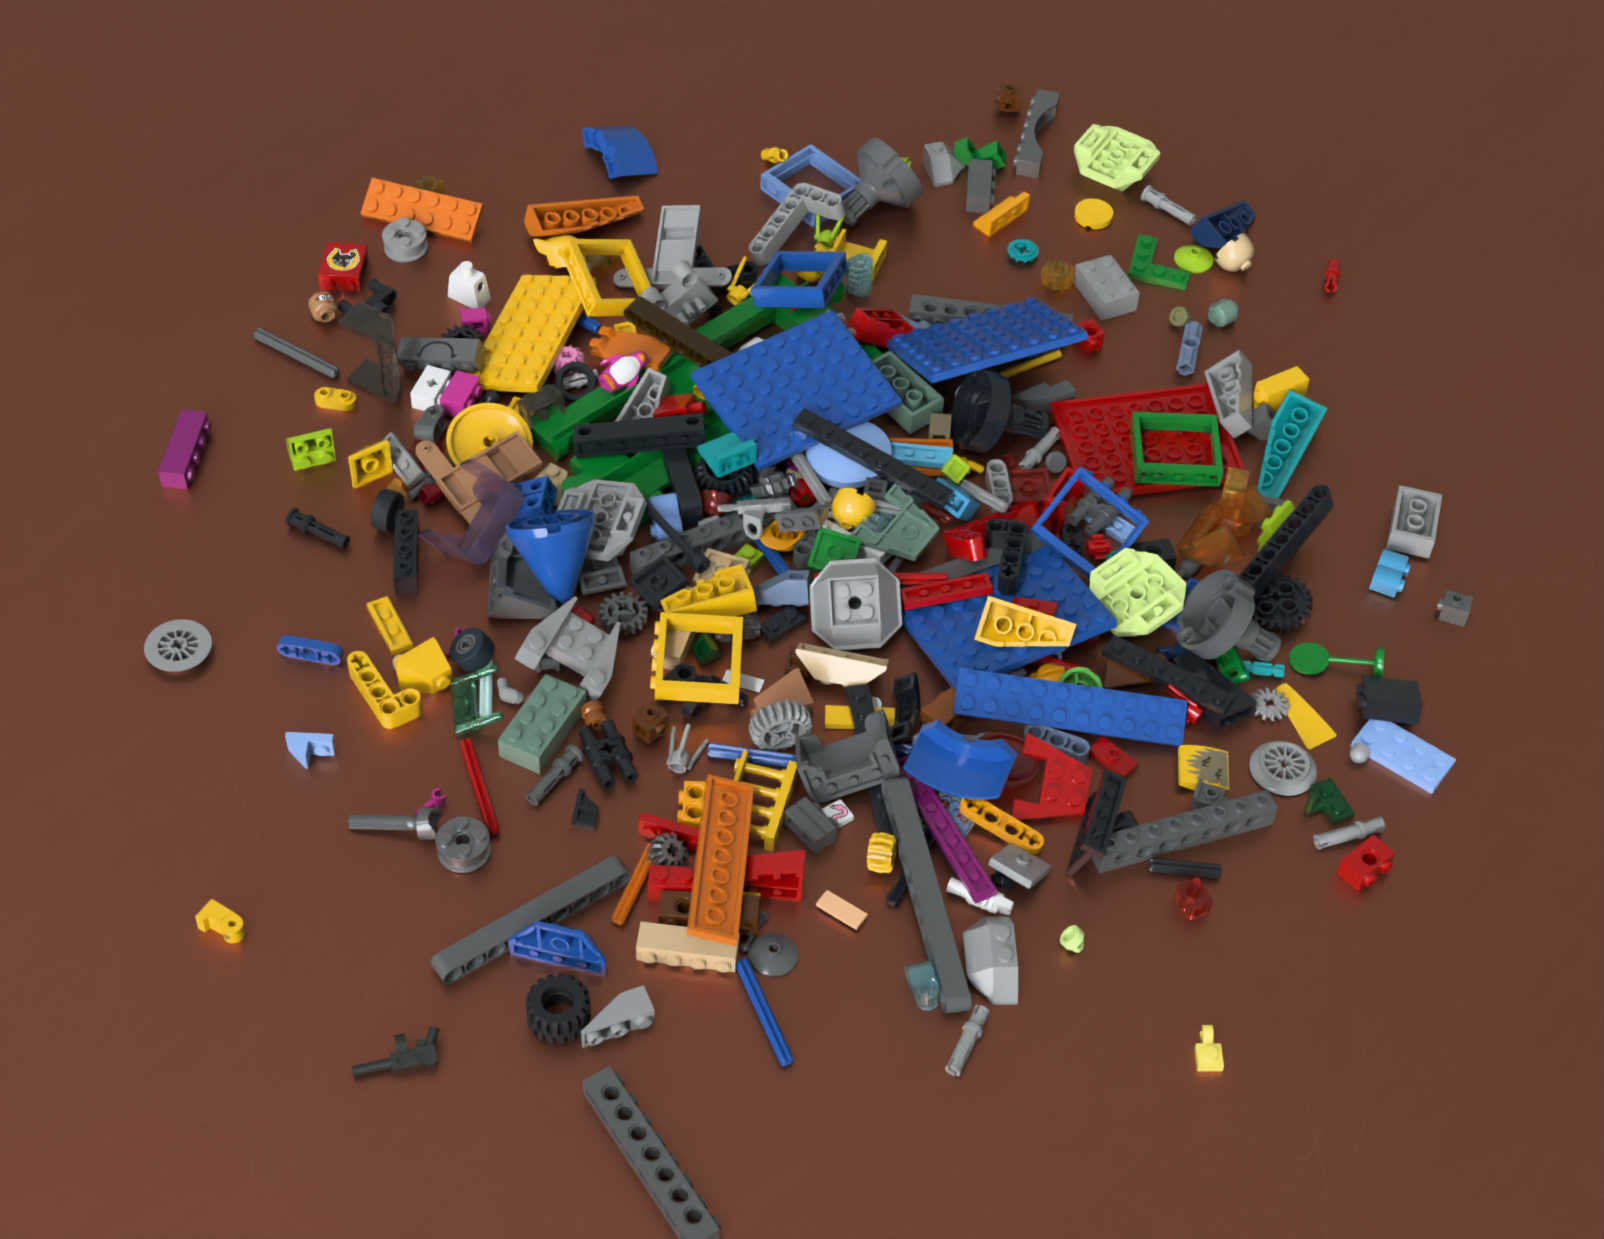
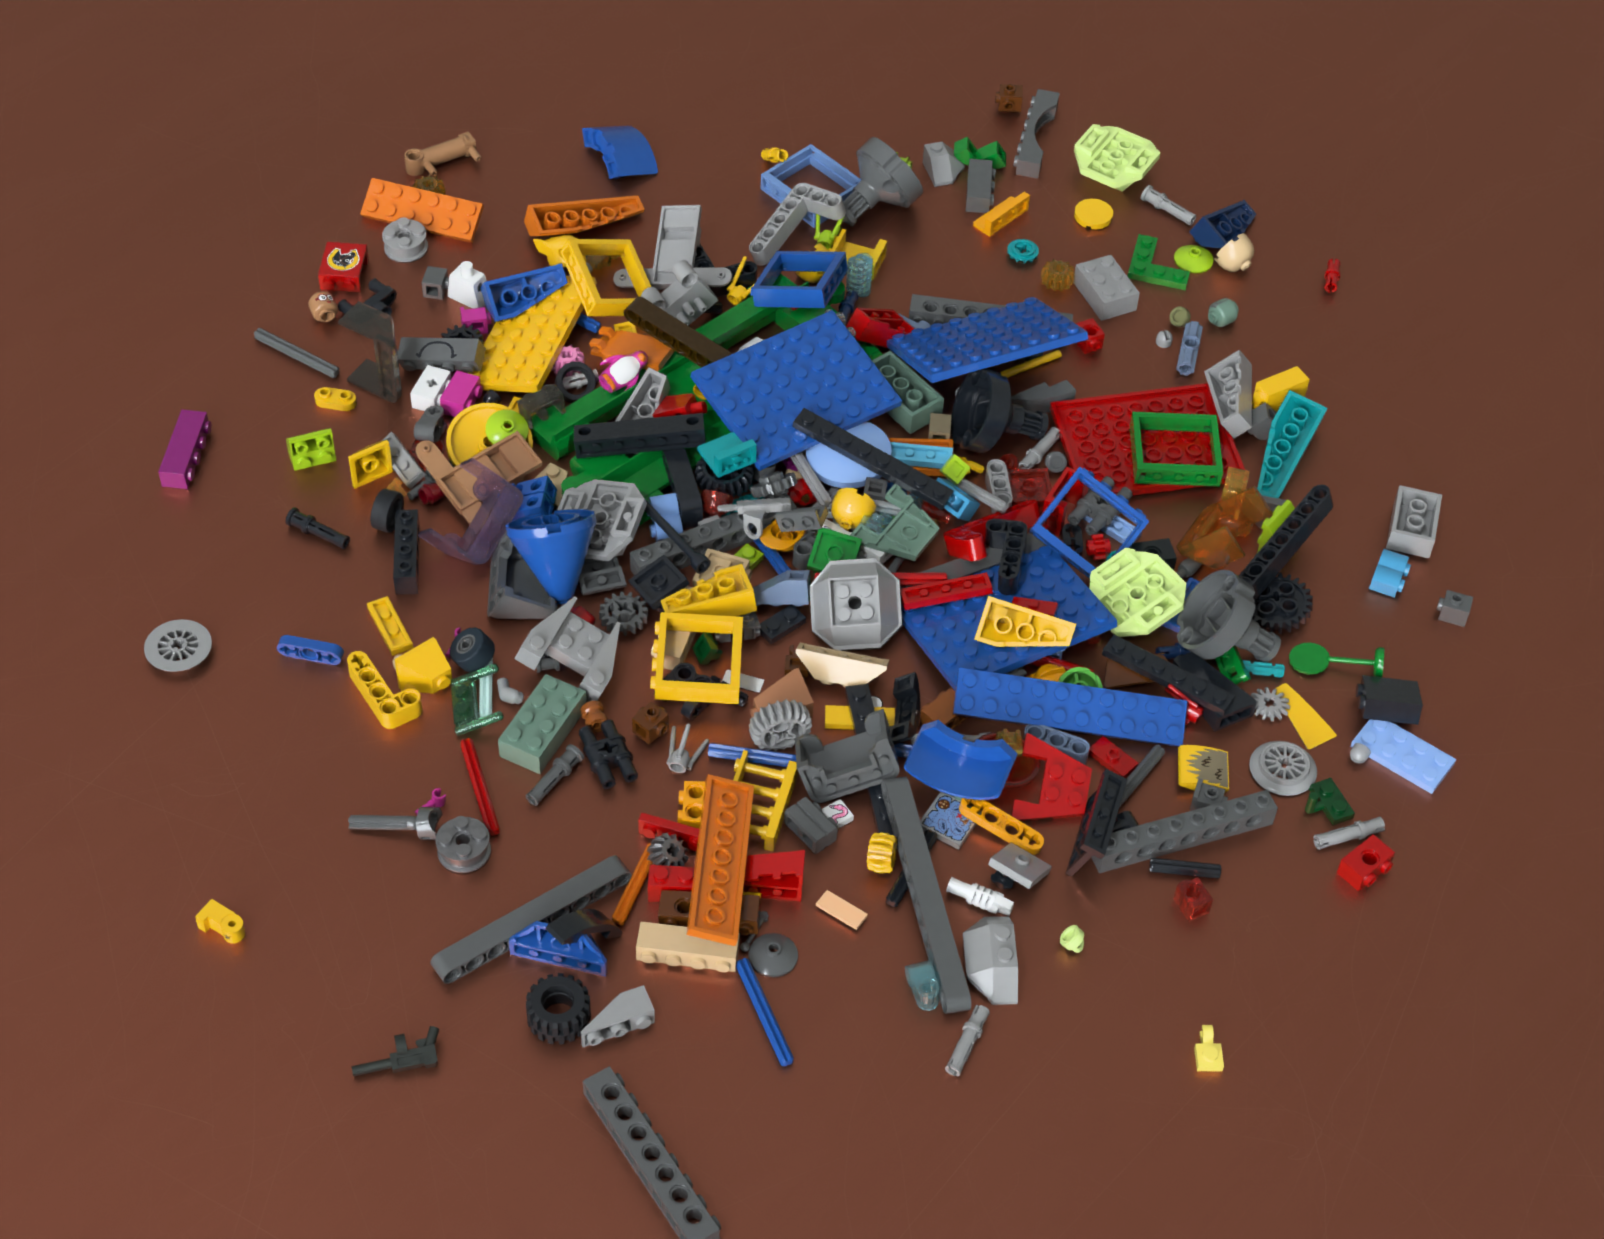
(307, 744): light blue slope -> none
(418, 160): none -> medium nougat piece
(435, 282): none -> dark grey brick
(495, 425): none -> lime dish
(516, 293): none -> blue wedge
(585, 813): black tile -> none
(586, 921): none -> black slope
(847, 305): none -> dark blue pin
(949, 839): magenta tile -> none
(1013, 739): none -> clear yellow tile
(1142, 770): none -> dark grey axle
(1161, 339): none -> light grey hinge

